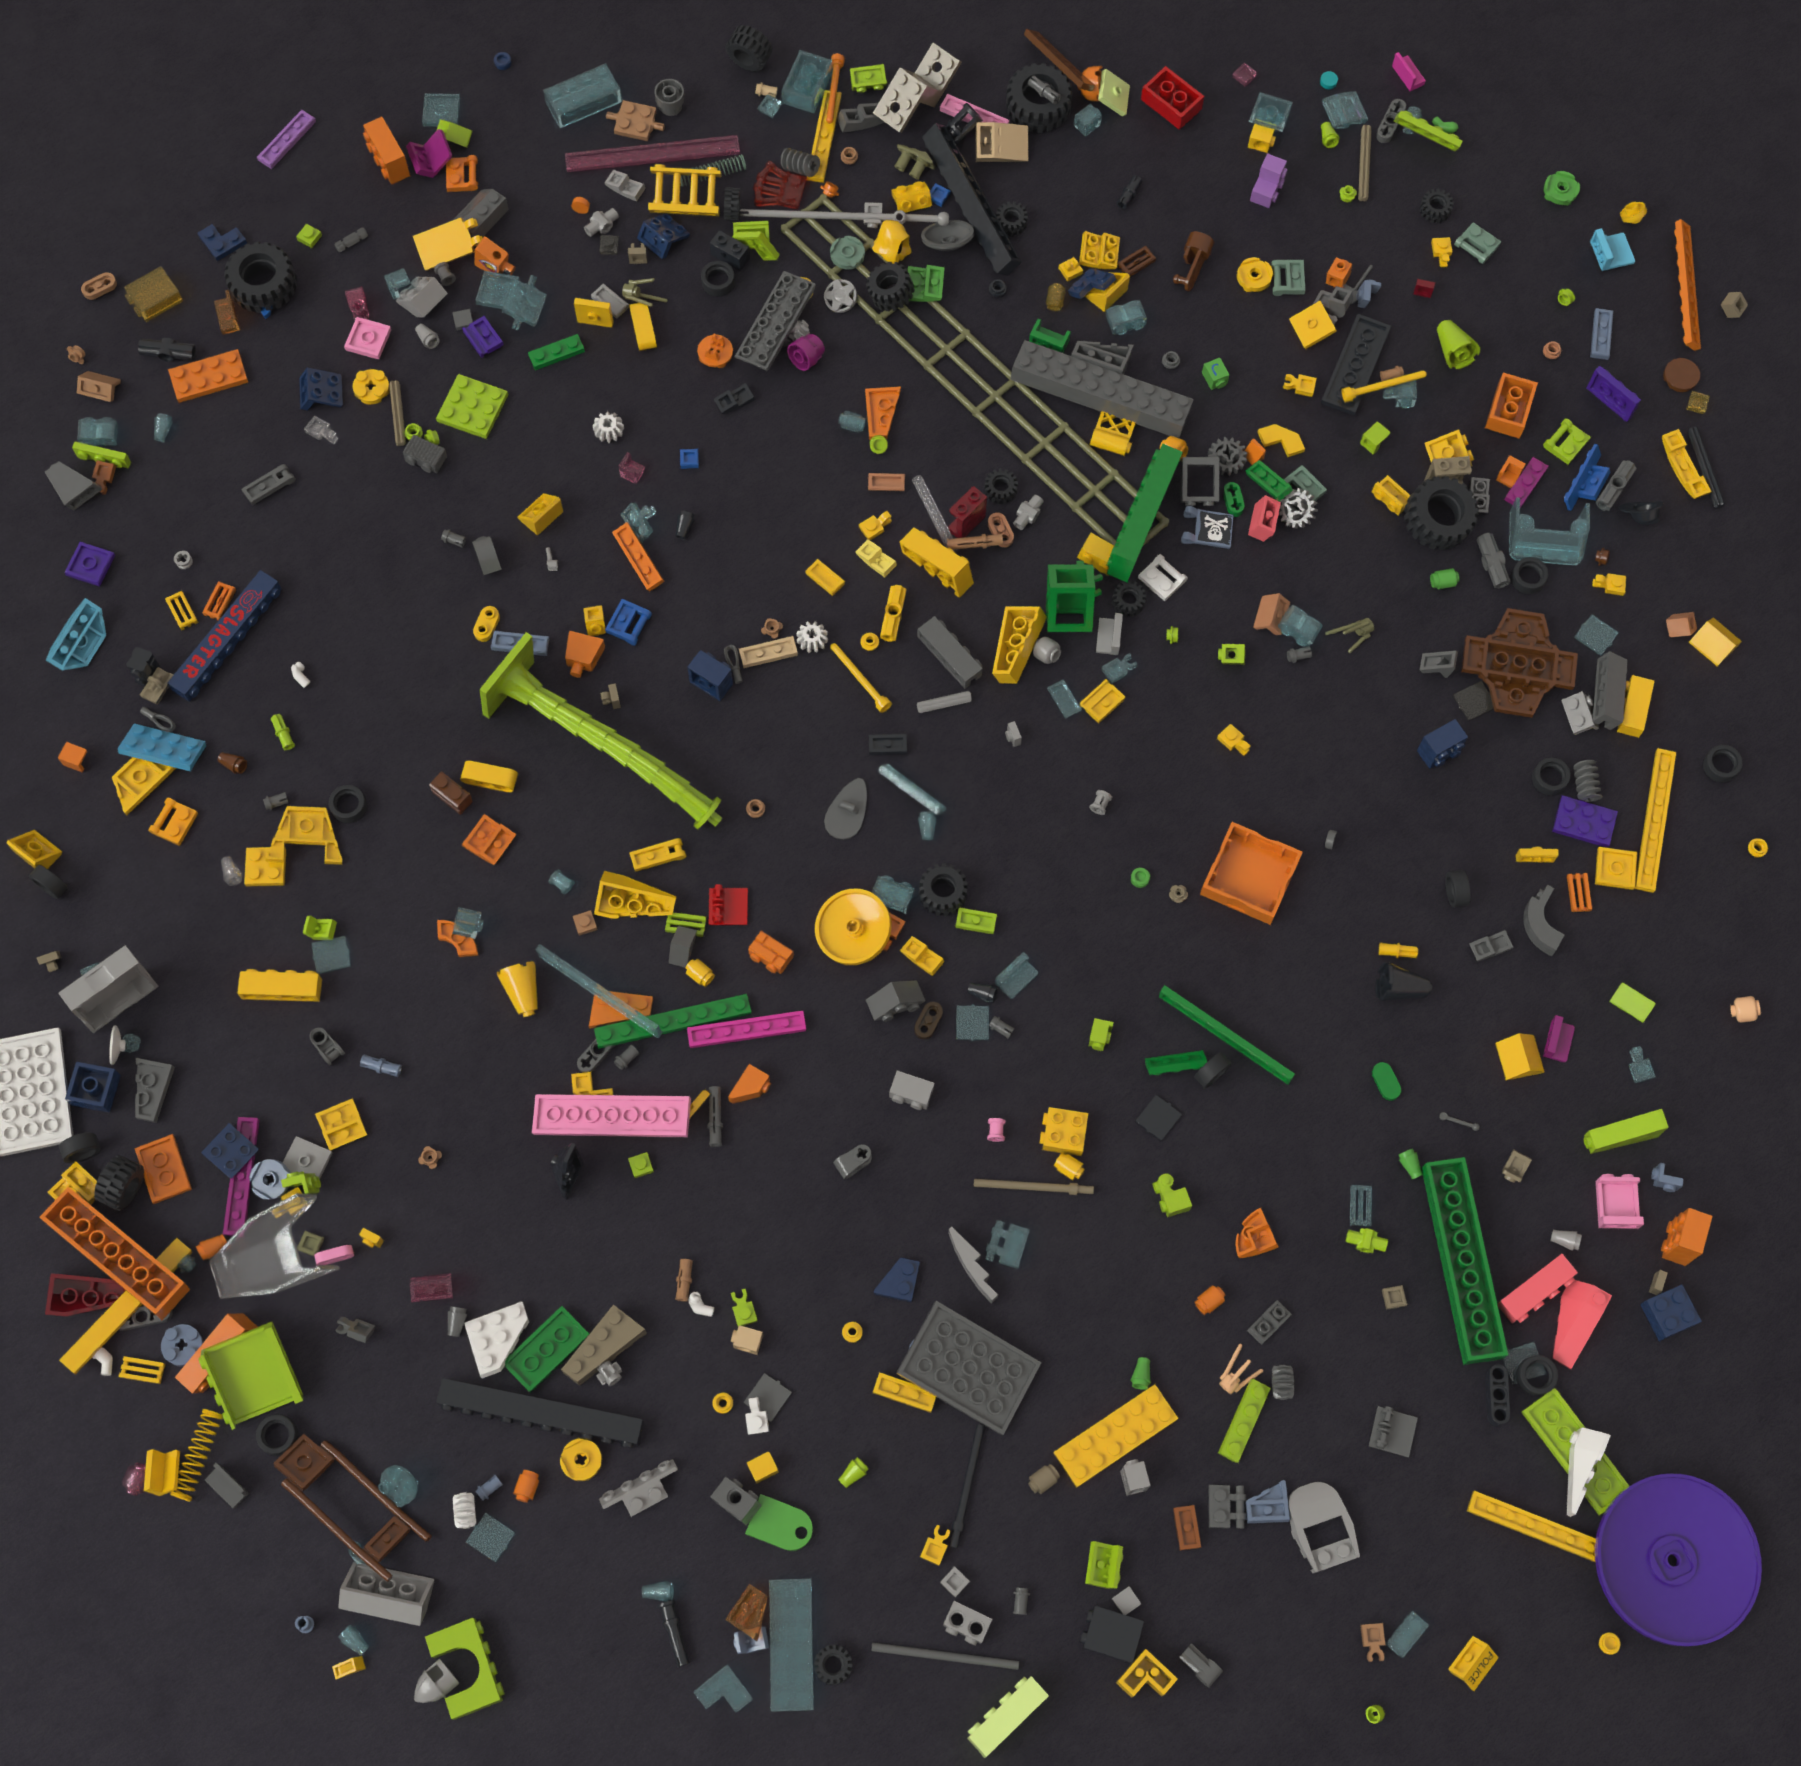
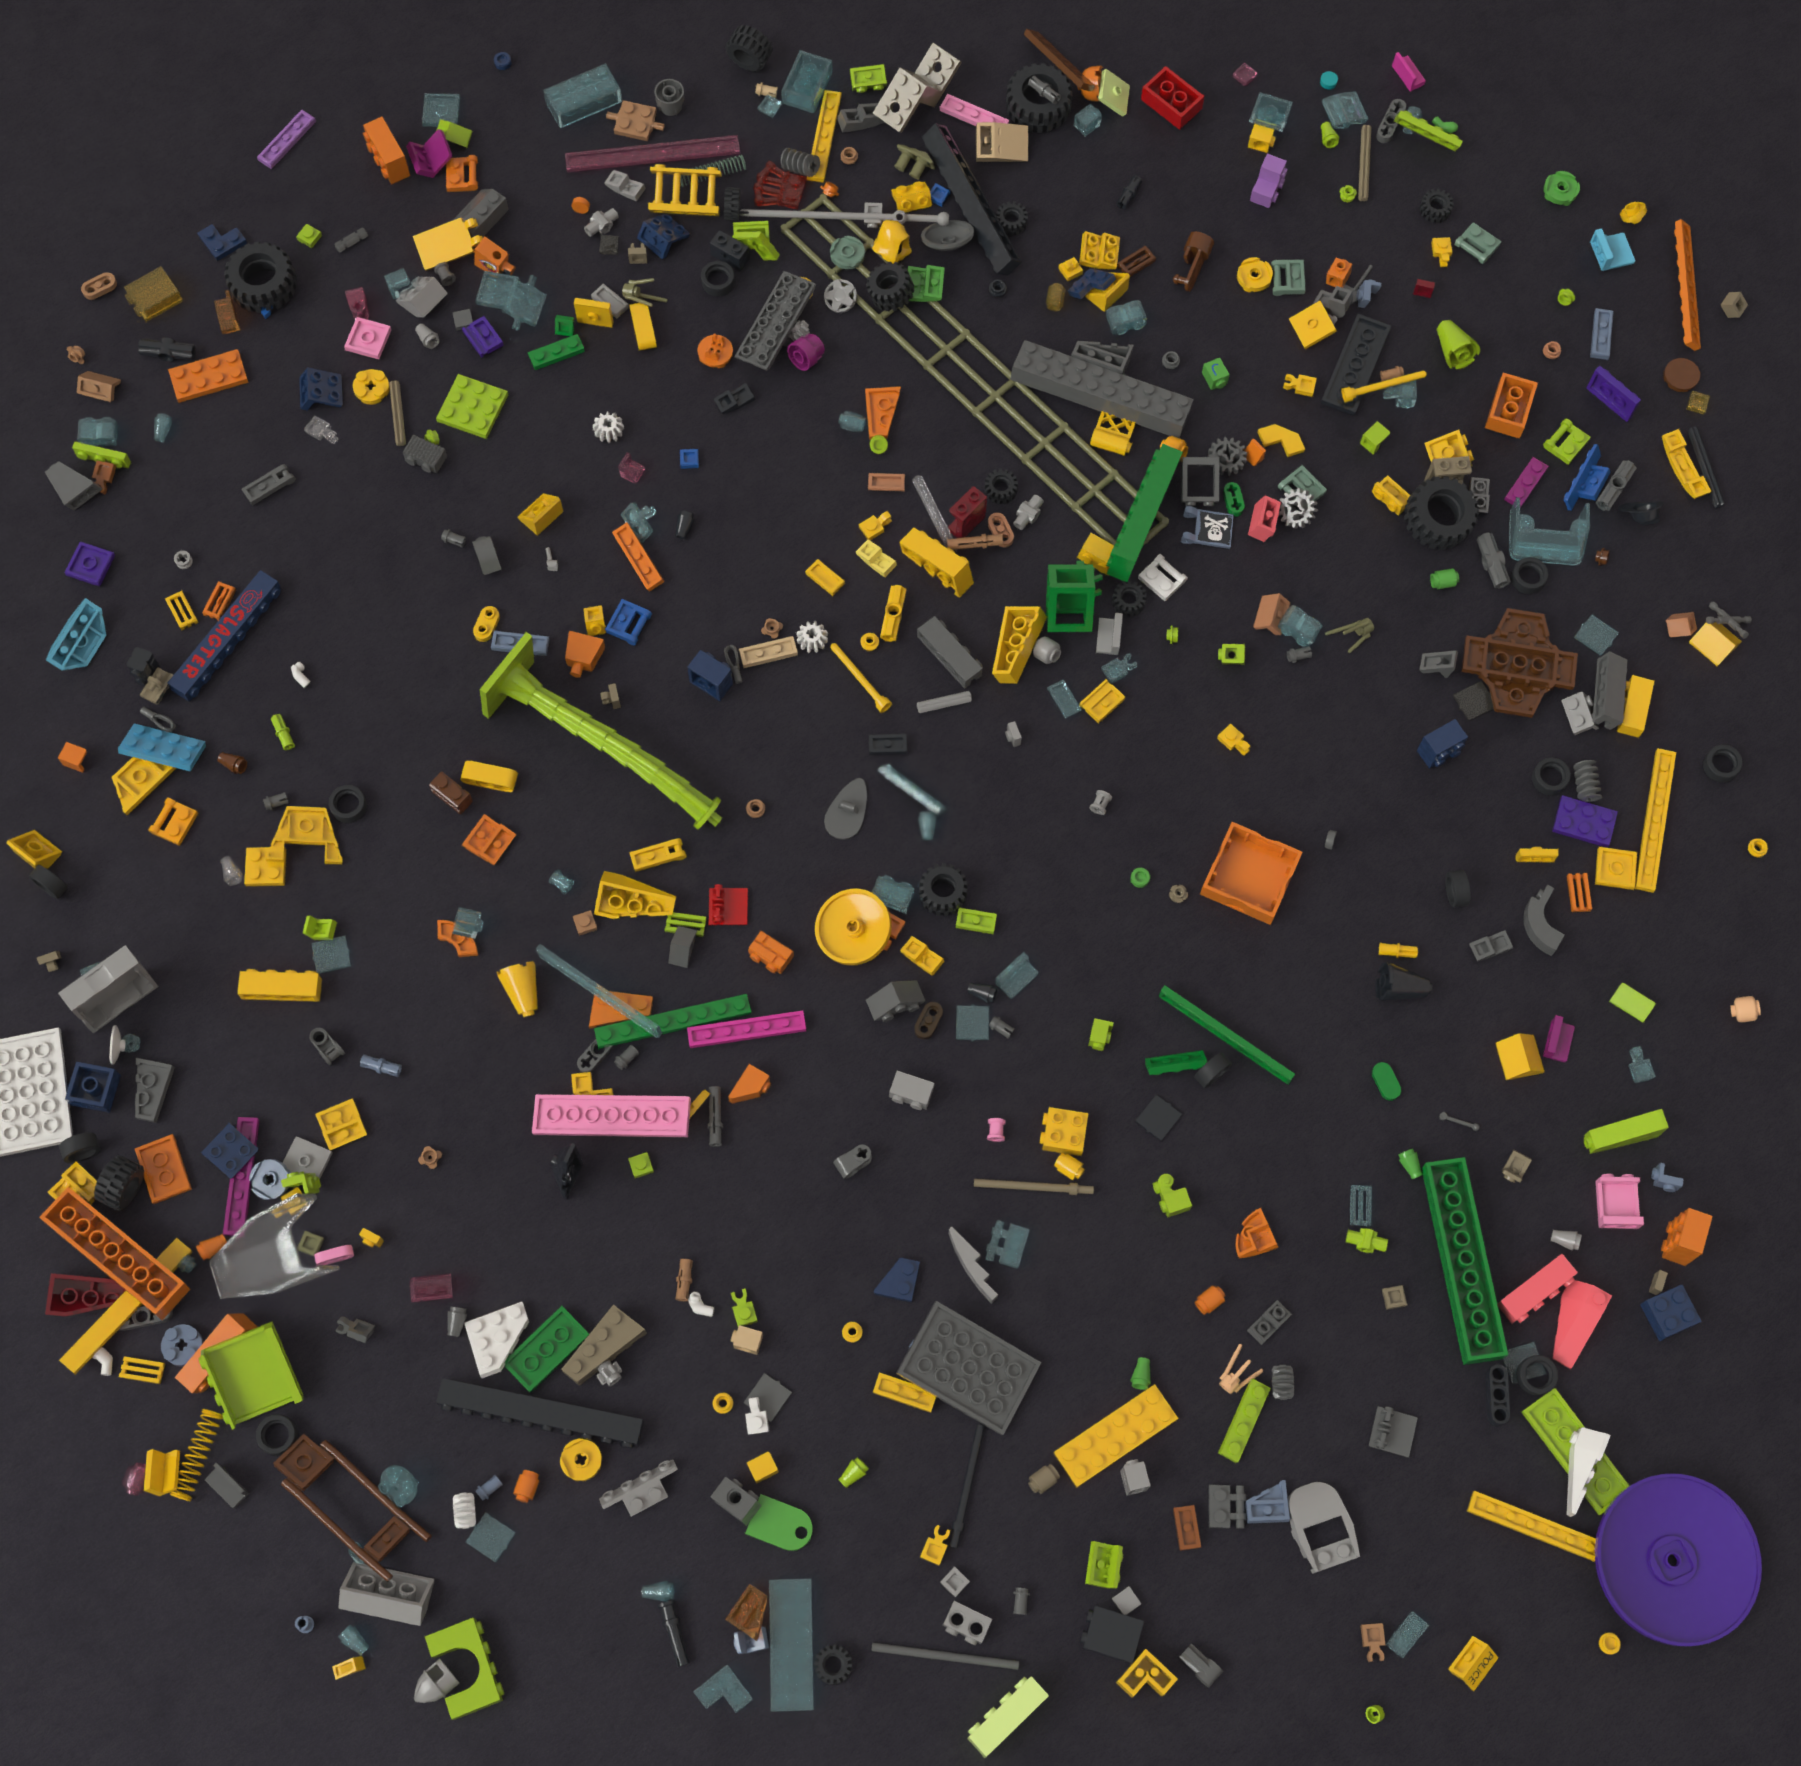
(413, 428): lime plate -> none
(564, 325): none -> green tile
(699, 972): yellow brick -> none
(837, 64): orange piece -> none
(956, 129): black piece -> none
(1049, 338): green panel -> none
(1269, 480): green plate -> none
(1510, 471): orange panel -> none
(1612, 583): yellow plate -> none
(1732, 621): none -> dark grey piece

